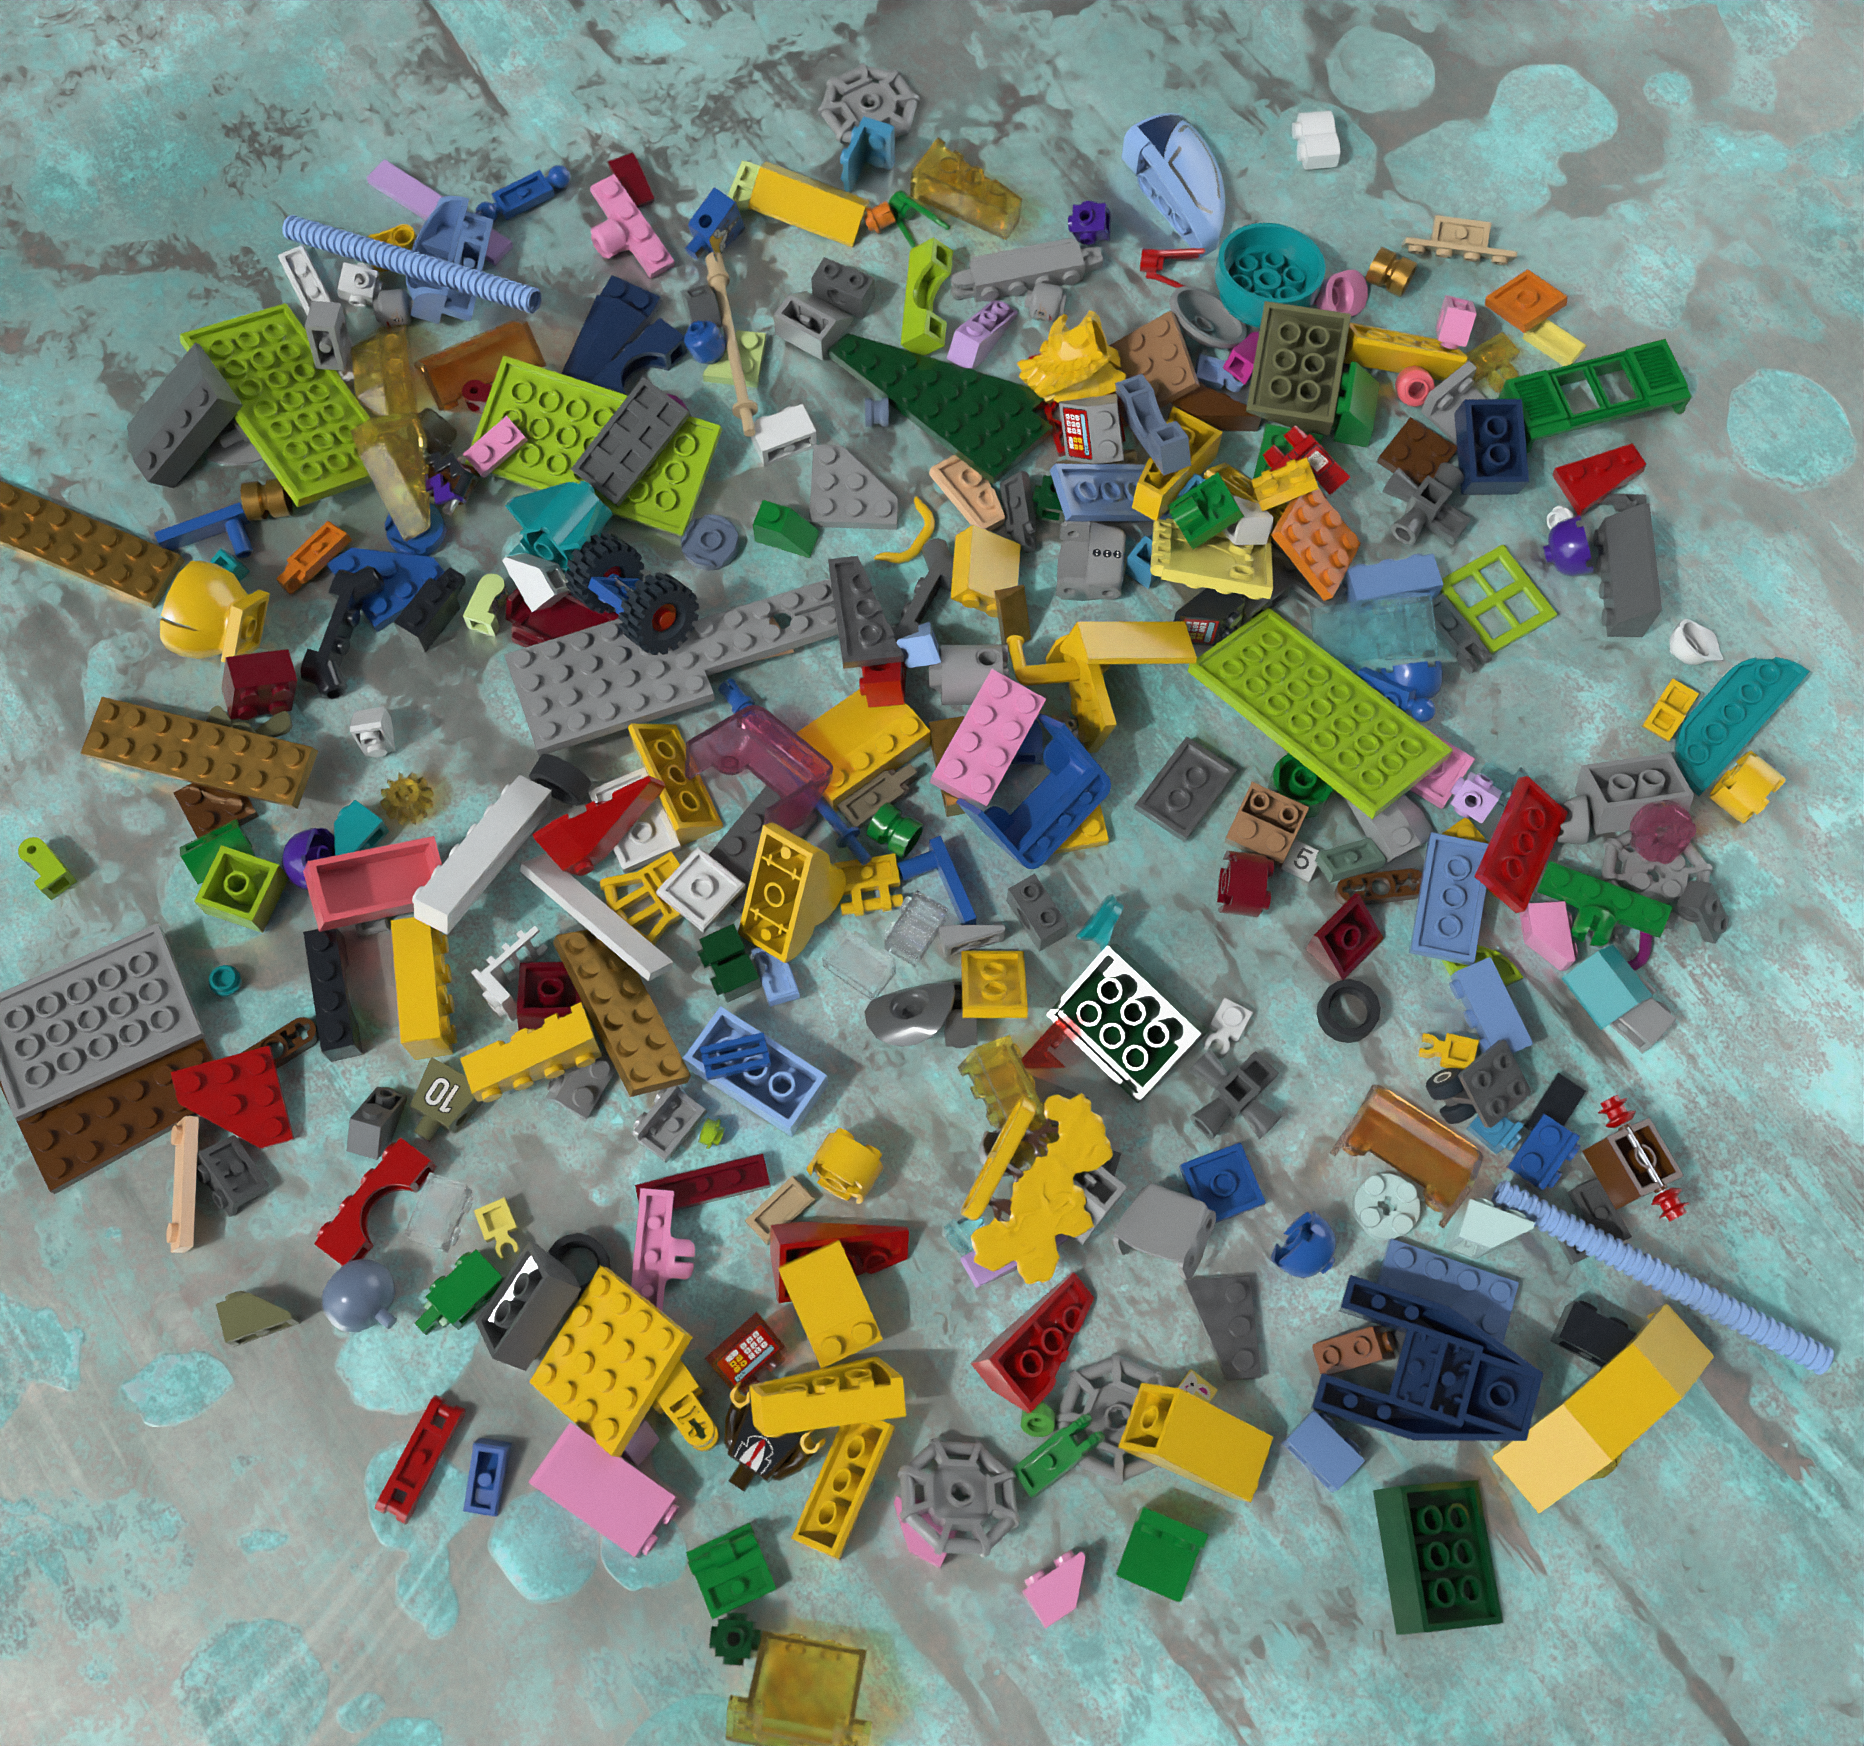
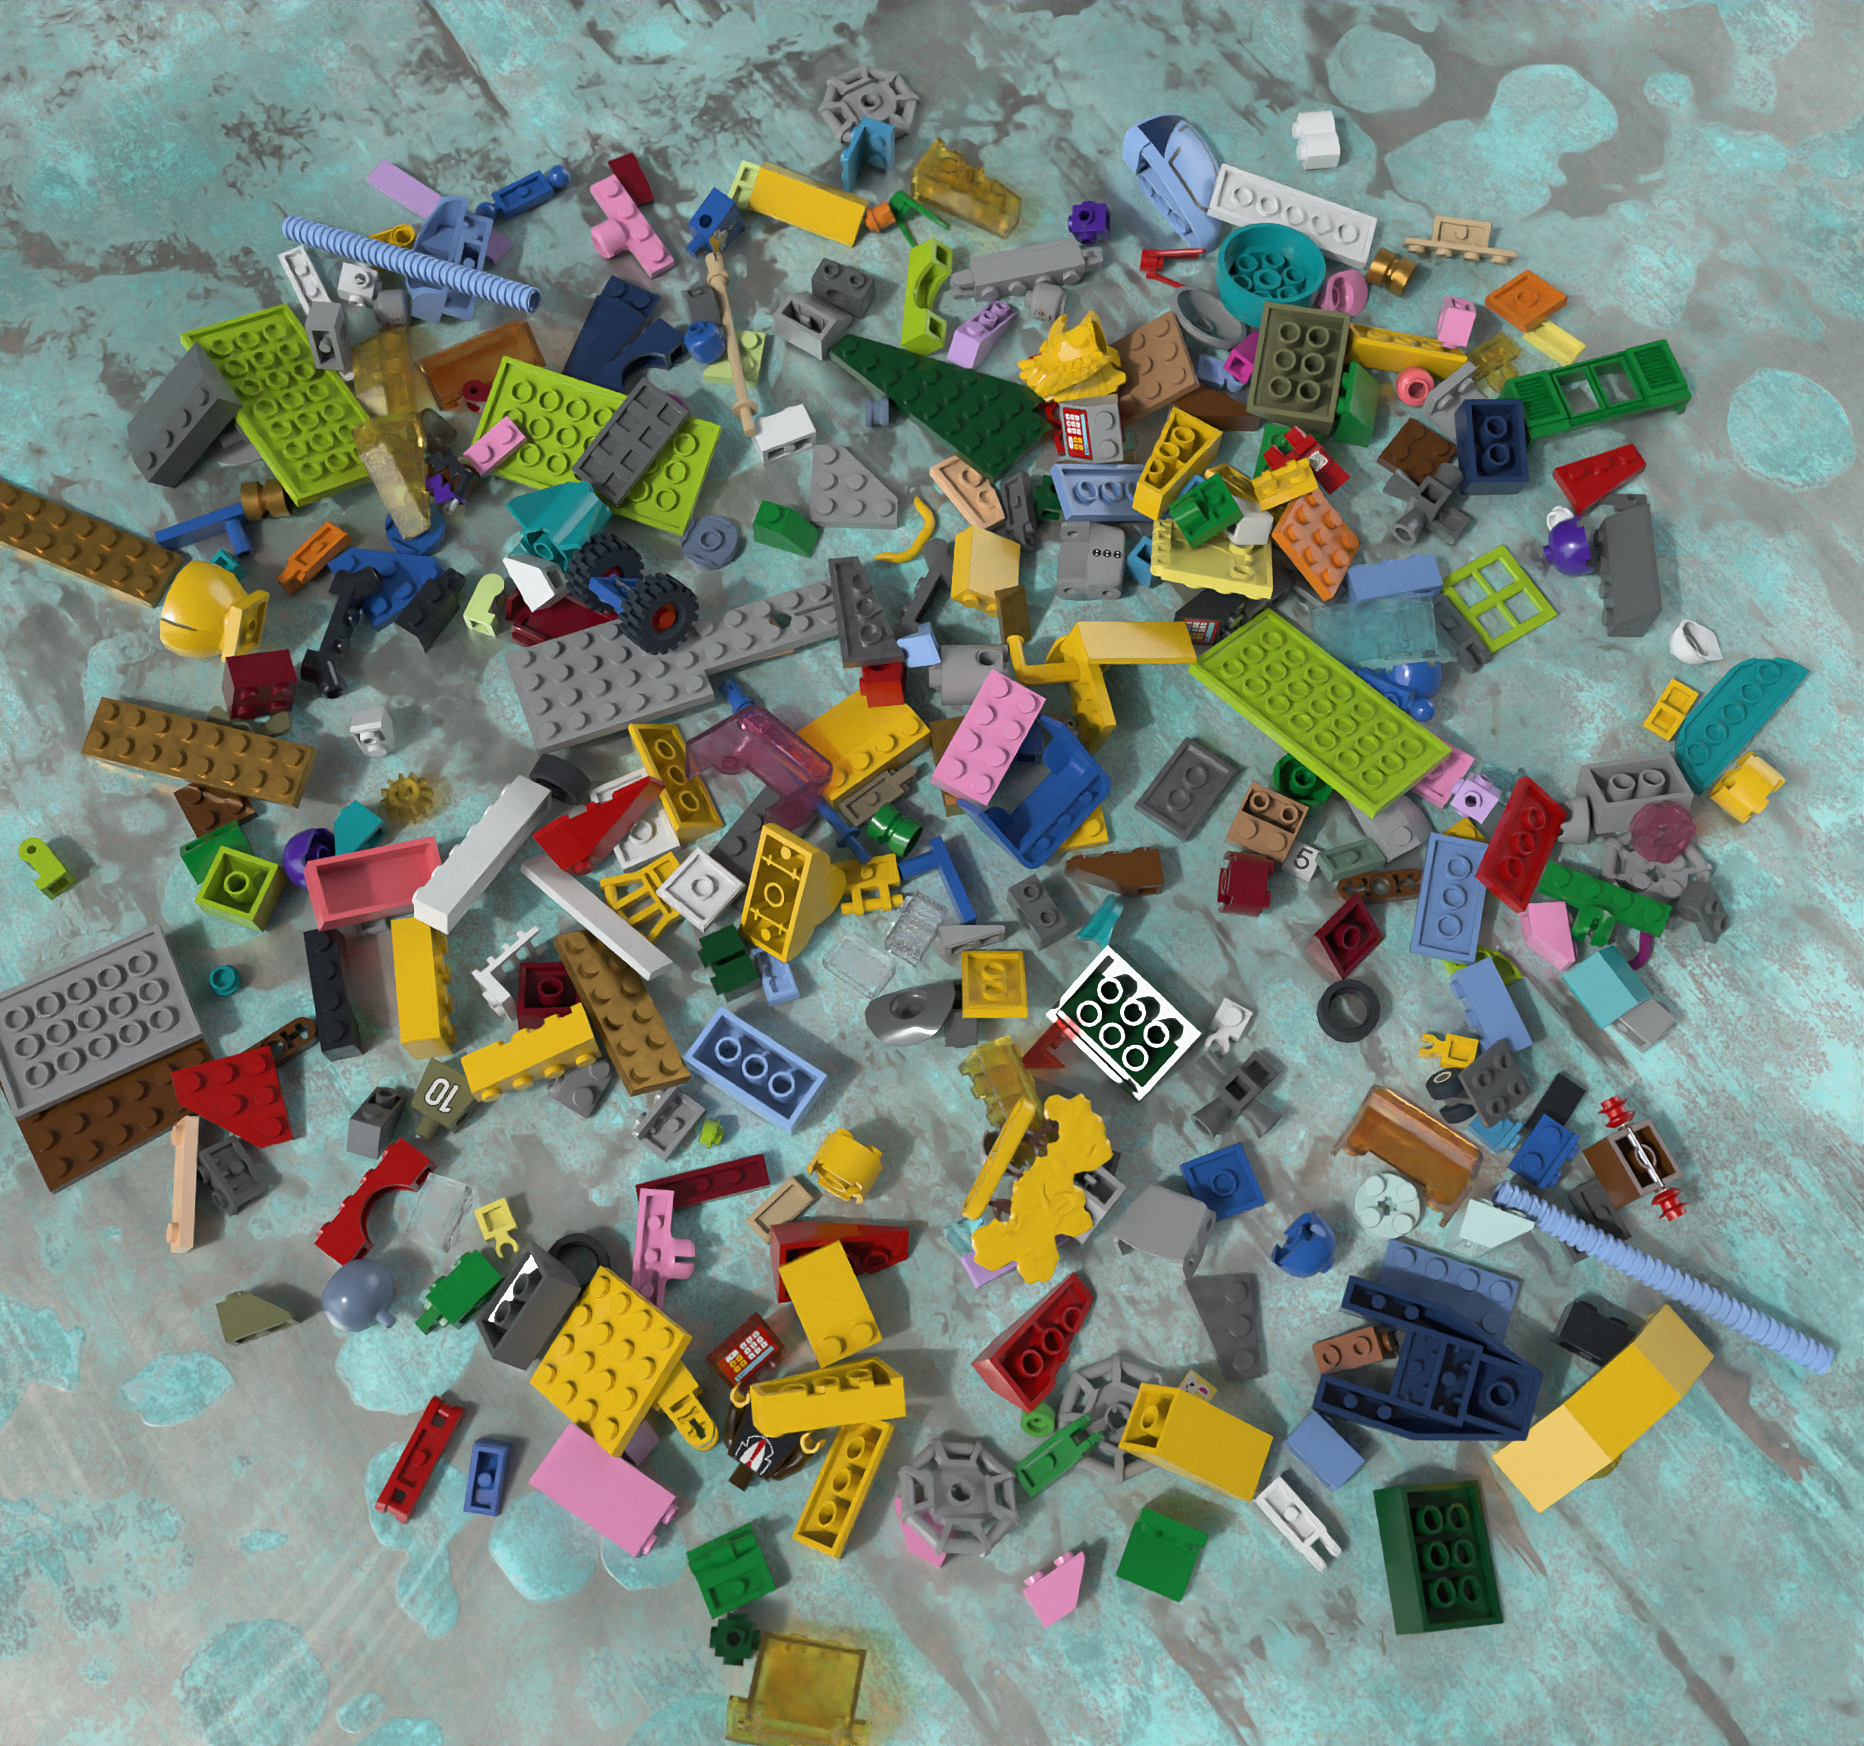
(734, 1044): blue tile -> none
(1127, 874): none -> reddish brown slope
(1163, 442): sand blue arch -> none
(1251, 199): none -> white plate
(1296, 1521): none -> white hinge

